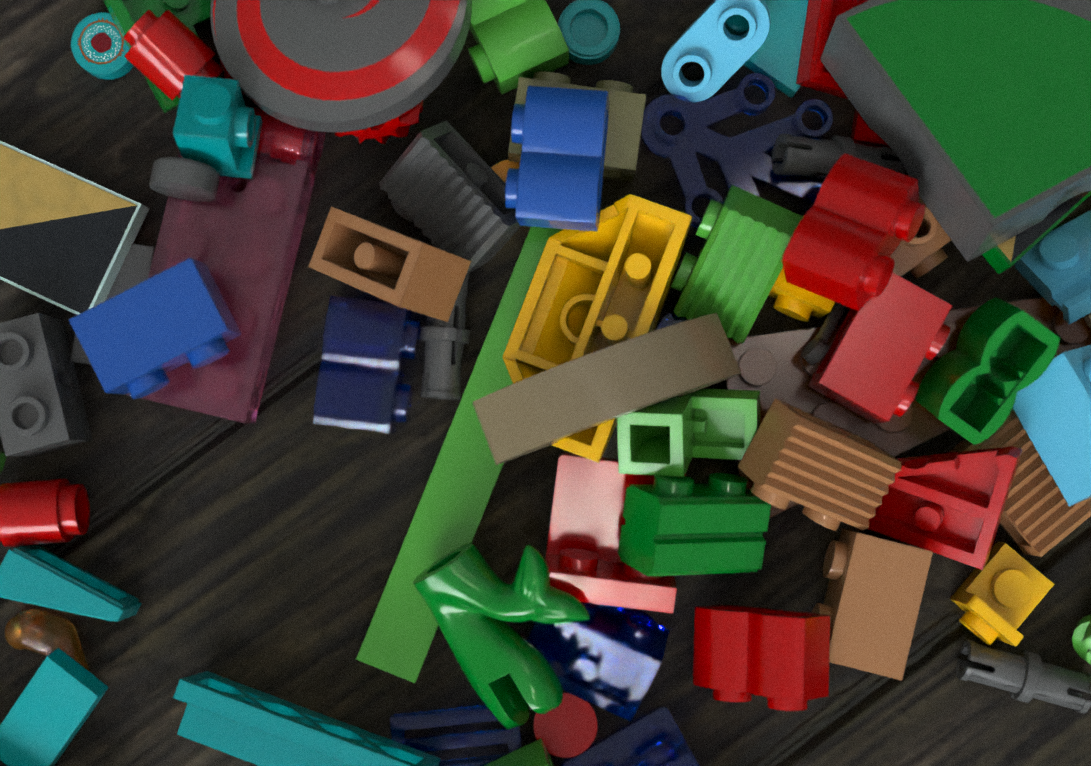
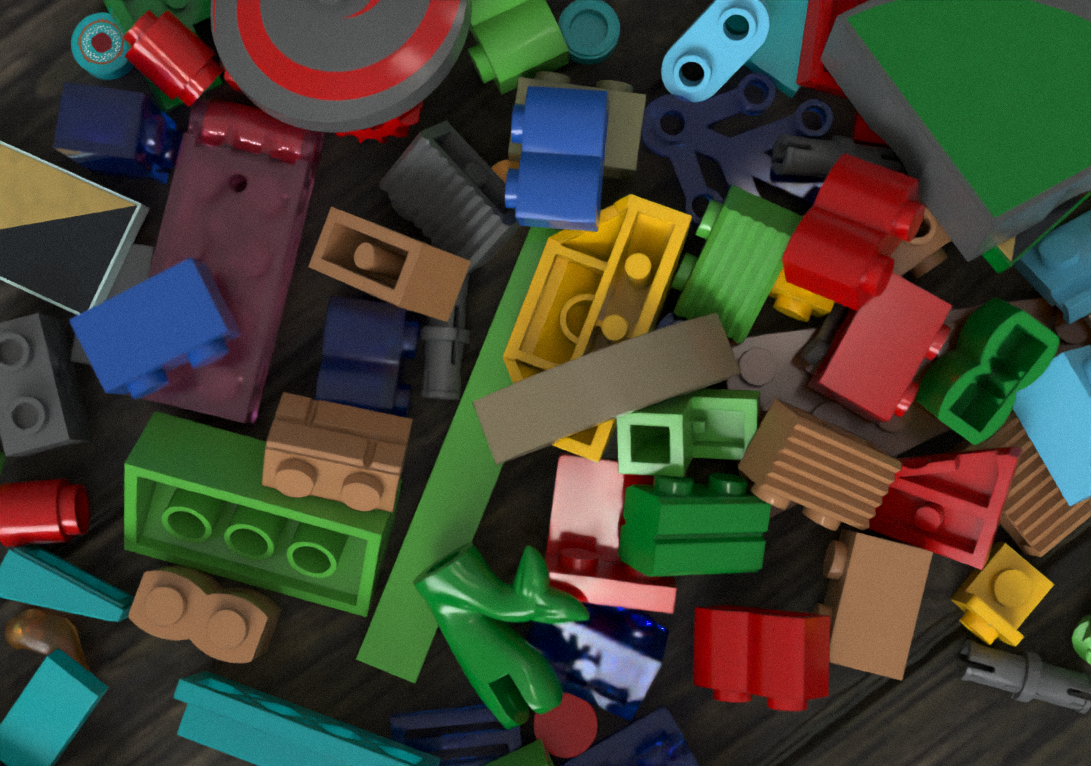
(116, 133): none -> clear blue brick
(184, 179): dark grey tile -> none
(192, 605): none -> medium nougat brick
(203, 506): none -> bright green slope
(217, 126): teal brick -> none
(336, 453): none -> medium nougat brick

